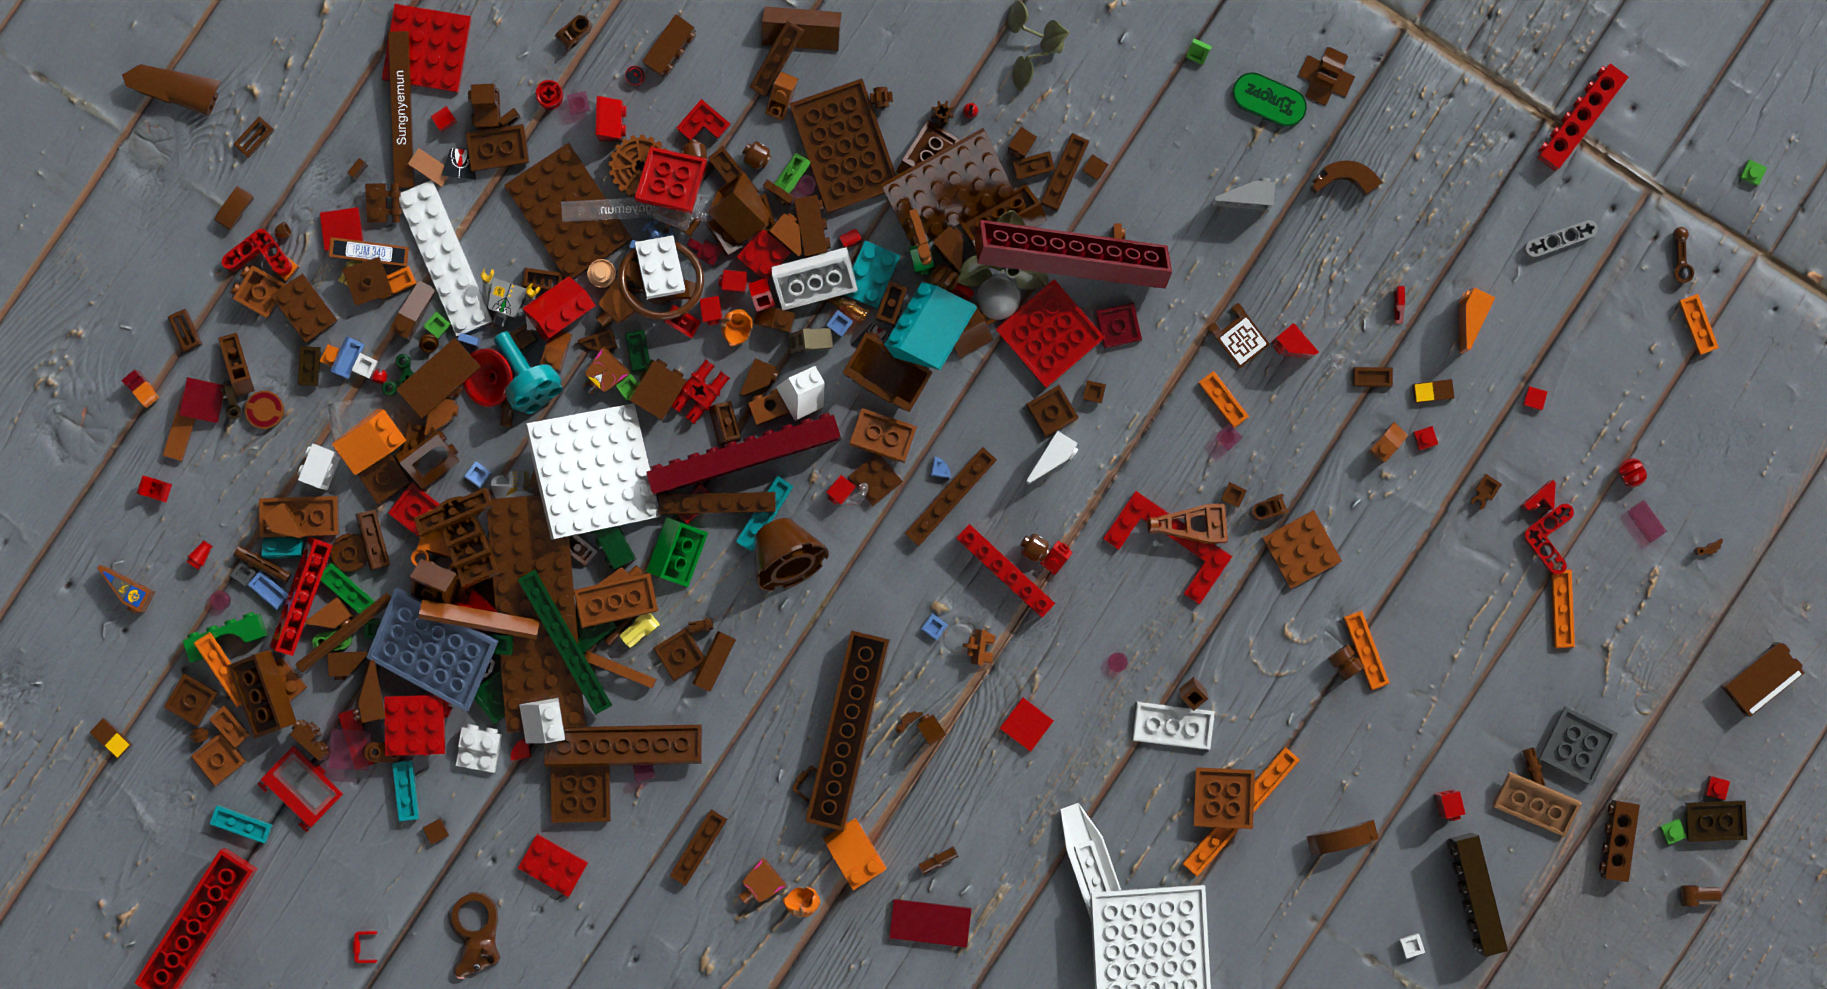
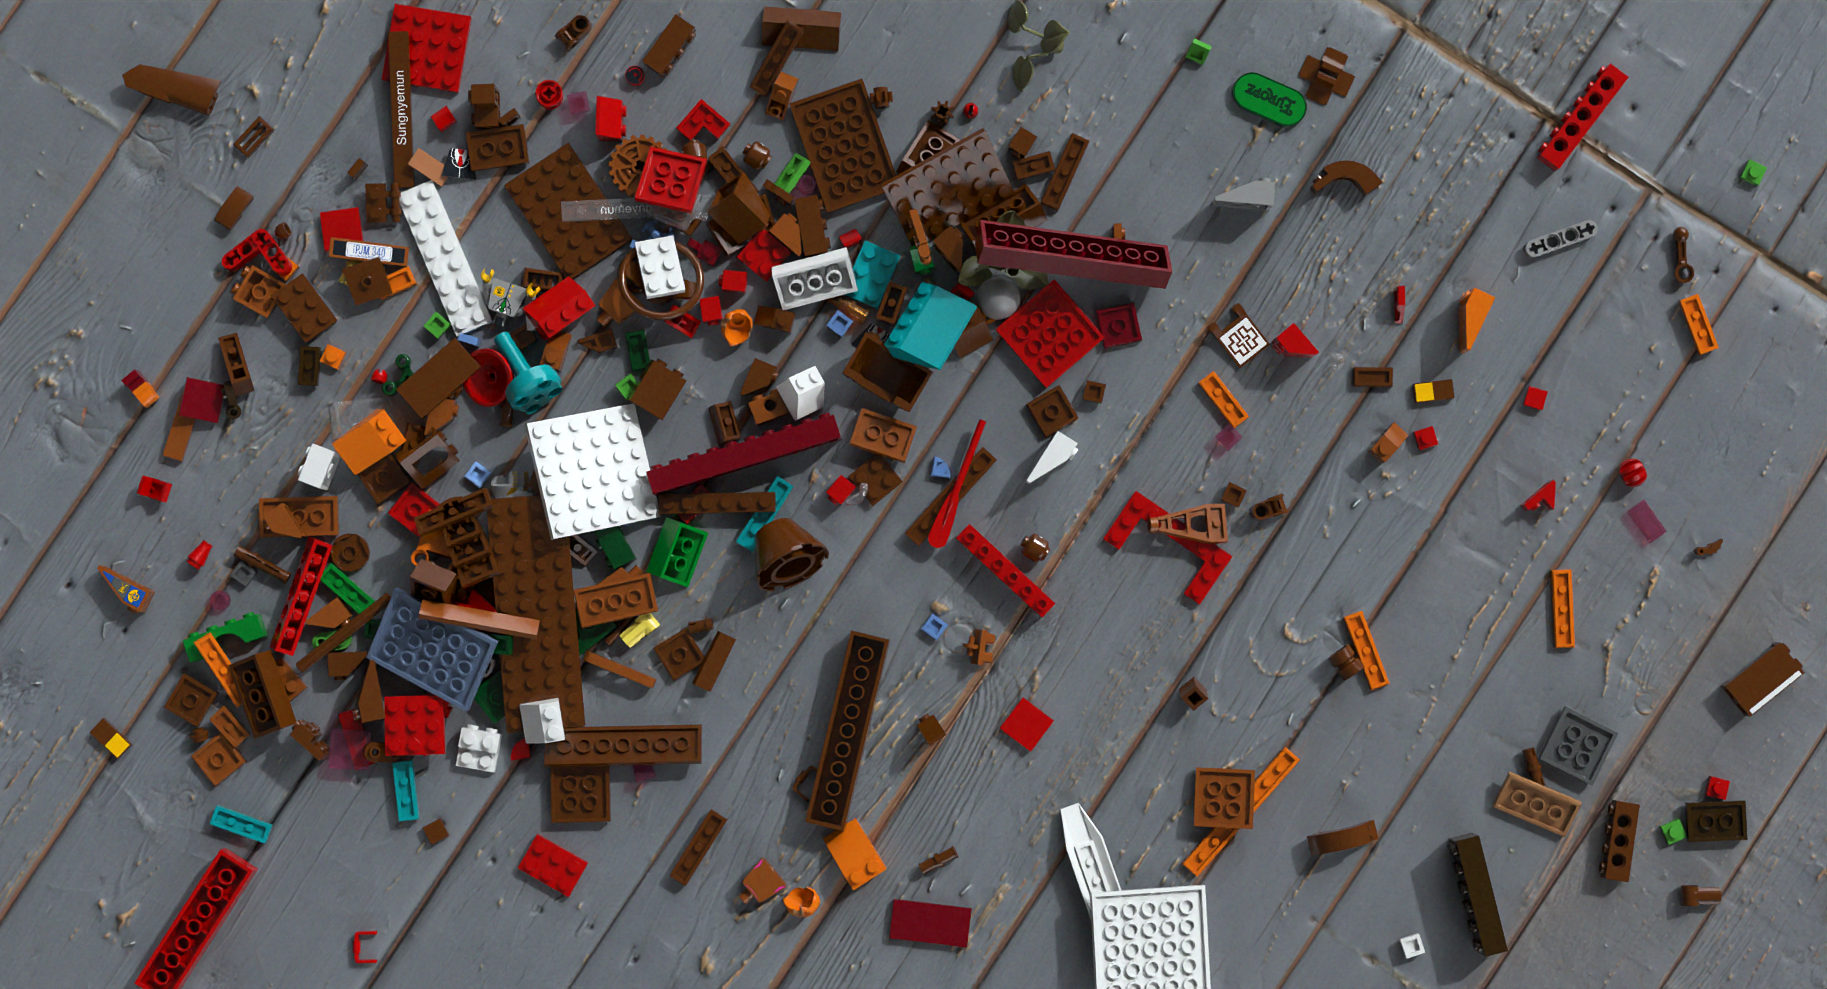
(197, 339): reddish brown tile -> none
(264, 409): dark orange tile -> none
(268, 590): medium blue tile -> none
(282, 547): teal plate -> none
(301, 787): piece -> none
(347, 357): medium blue tile -> none
(365, 365): white plate -> none
(372, 539): reddish brown tile -> none
(413, 310): slope -> none
(428, 343): reddish brown plate -> none
(479, 945): reddish brown animal -> none
(565, 641): dark green plate -> none
(601, 273): light nougat plate -> none
(604, 372): dark orange torso -> none
(711, 391): red pin -> none
(761, 294): red brick -> none
(810, 340): dark tan tile -> none
(908, 719): reddish brown piece -> none
(944, 277): dark orange piece -> none
(945, 518): none -> red piece
(1056, 557): red bracket -> none
(1095, 167): reddish brown tile -> none
(1117, 662): clear pink tile -> none
(1173, 726): white tile -> none
(1301, 549): dark orange plate -> none
(1450, 804): red brick -> none
(1487, 489): reddish brown plate -> none
(1543, 533): red beam -> none

